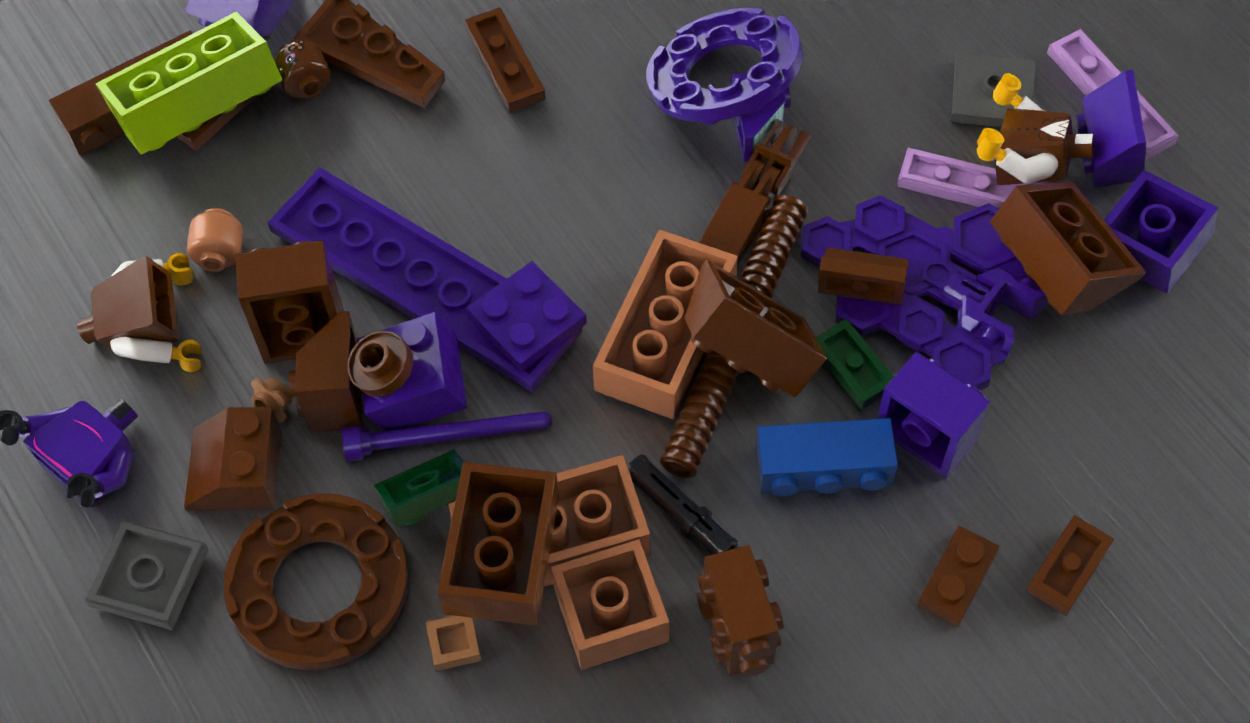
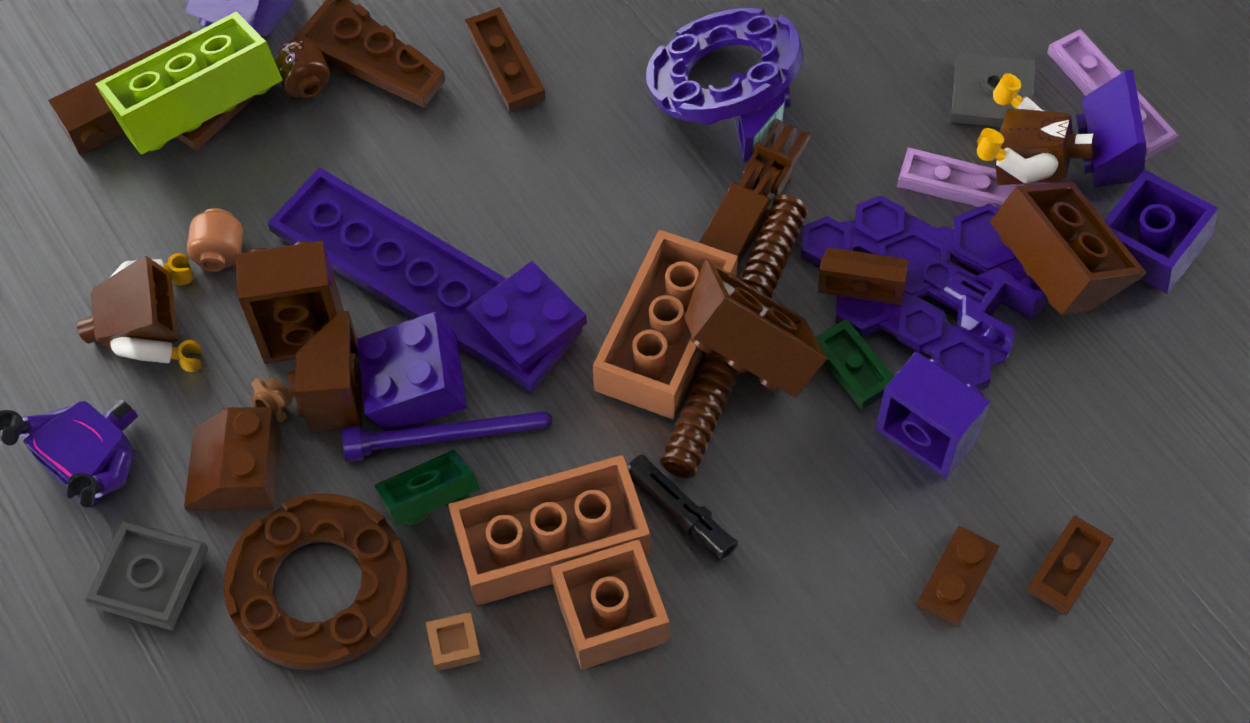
(380, 363): reddish brown plate -> none
(499, 543): reddish brown brick -> none
(739, 611): reddish brown brick -> none
(826, 456): blue brick -> none

